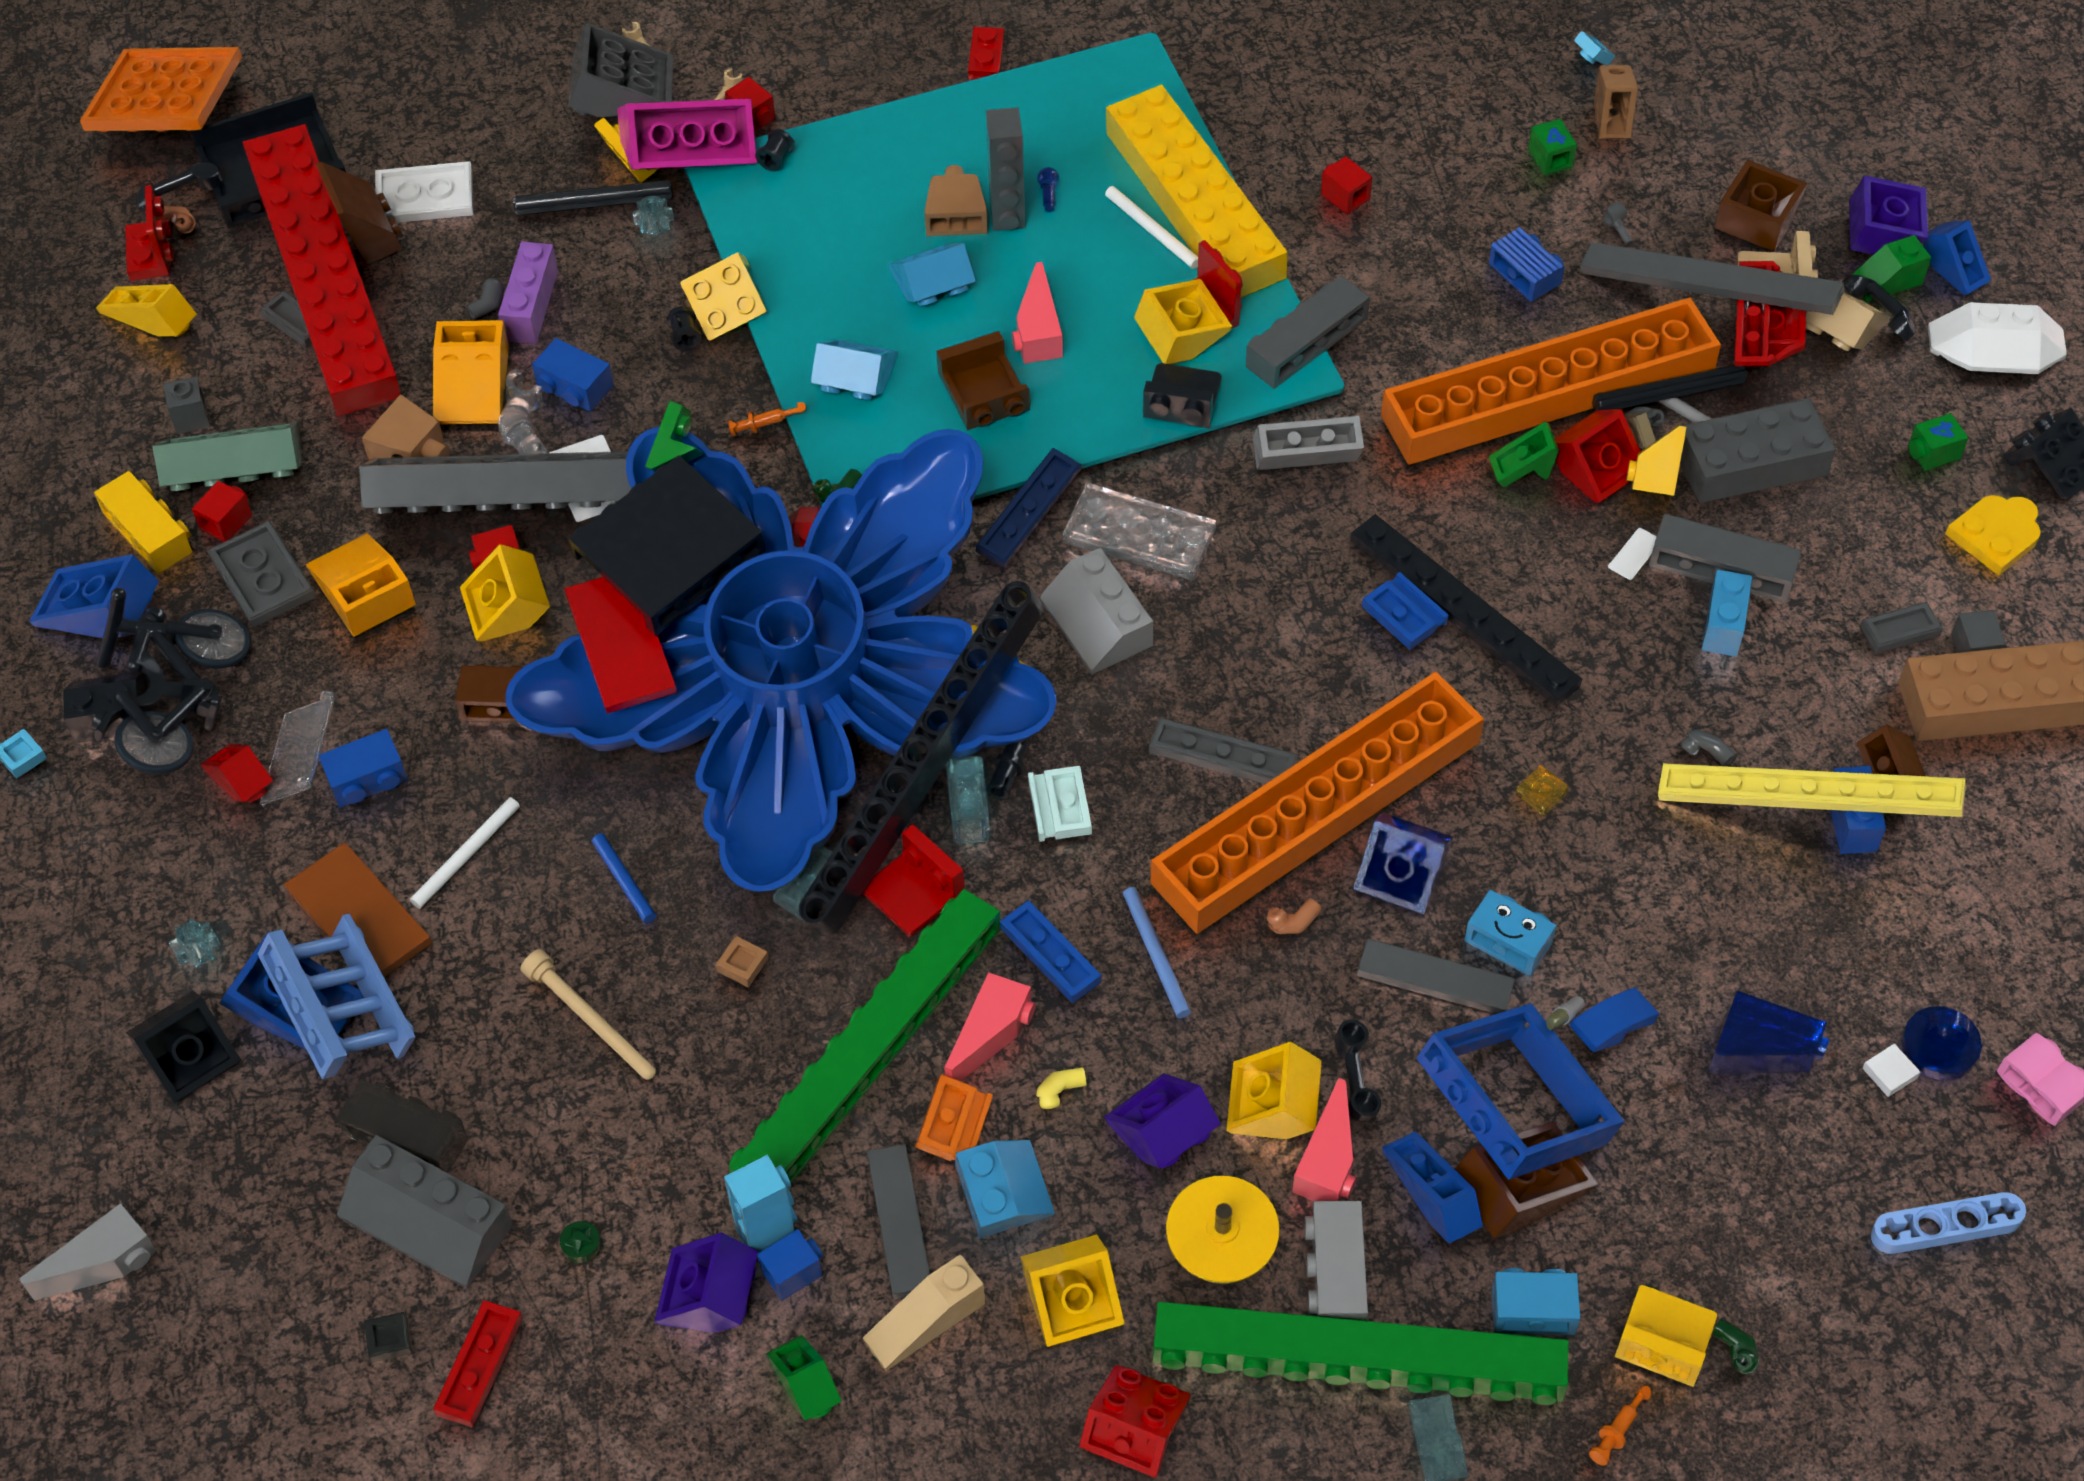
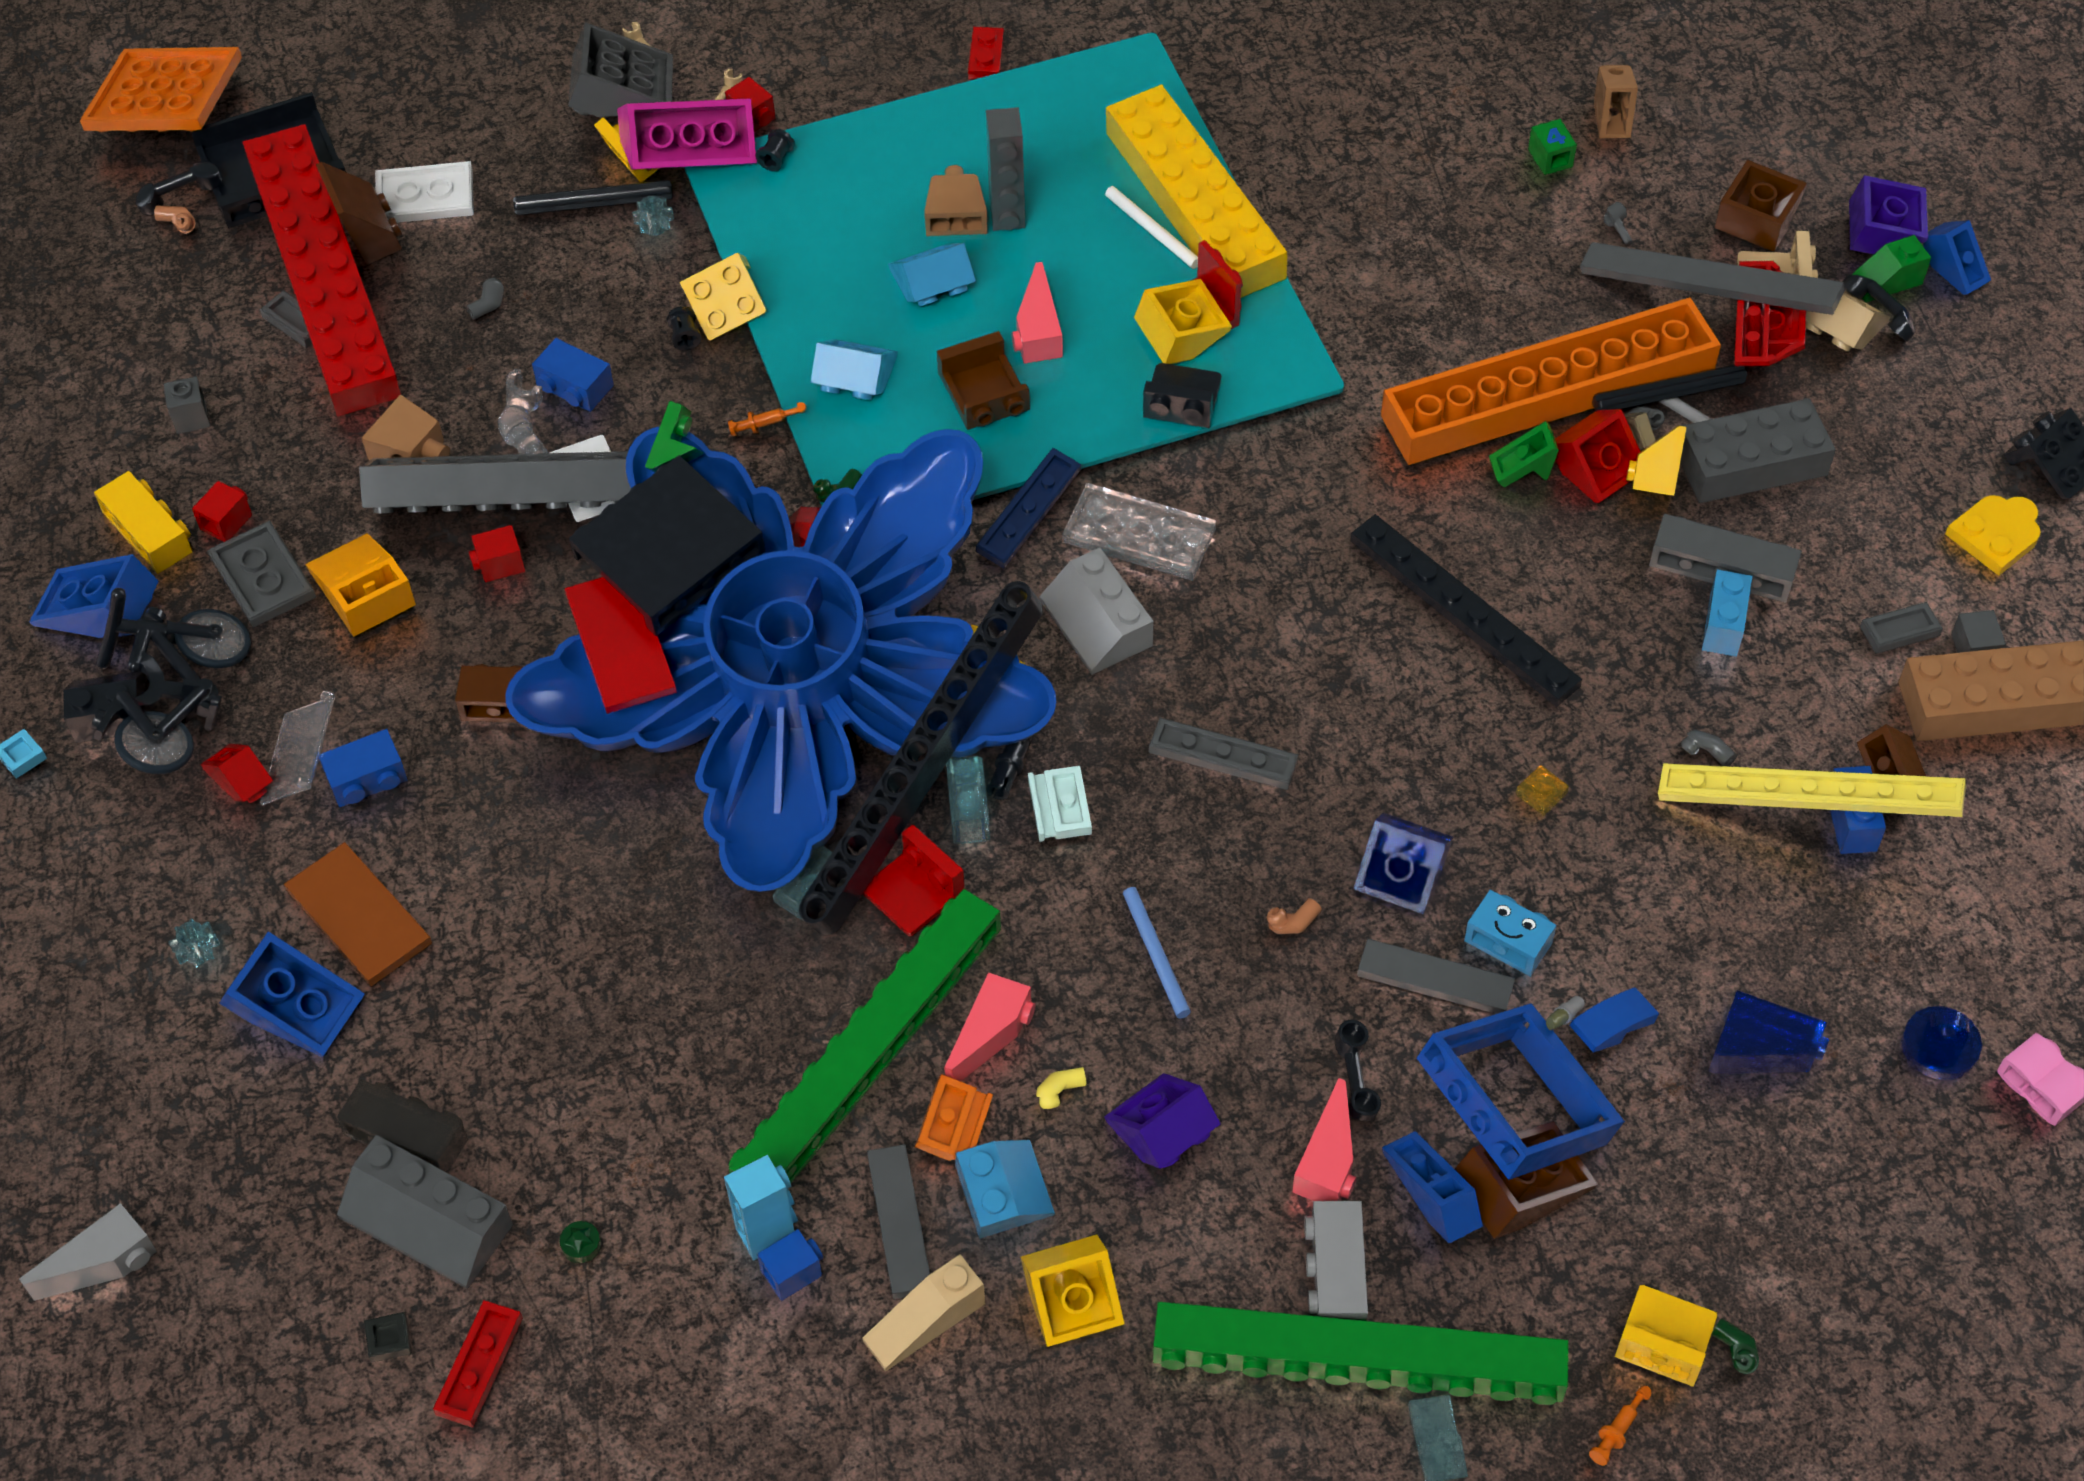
(147, 242): red bracket -> none
(150, 308): yellow slope -> none
(183, 1046): black slope -> none
(227, 455): sand green slope -> none
(314, 1019): medium blue fence -> none
(464, 853): white bar -> none
(469, 371): light orange slope -> none
(504, 594): yellow slope -> none
(528, 292): medium lavender brick -> none
(540, 968): tan piece -> none
(624, 878): blue bar -> none
(707, 1284): dark purple slope -> none
(742, 961): medium nougat plate -> none
(804, 1378): green slope -> none
(1048, 180): clear blue piece -> none
(1050, 951): blue plate -> none
(1133, 1420): red bracket -> none
(1222, 1229): yellow piece -> none
(1275, 1093): yellow slope -> none
(1307, 331): dark grey brick -> none
(1308, 442): light grey brick -> none
(1315, 802): orange brick -> none
(1346, 185): red brick -> none
(1404, 611): blue plate -> none
(1526, 264): blue brick -> none
(1535, 1302): dark azure brick -> none
(1593, 49): medium azure plate -> none
(1633, 554): white sticker -> none
(1891, 1070): white tile -> none
(1937, 441): green brick -> none
(1946, 1217): light blue beam -> none
(1998, 338): white wedge -> none

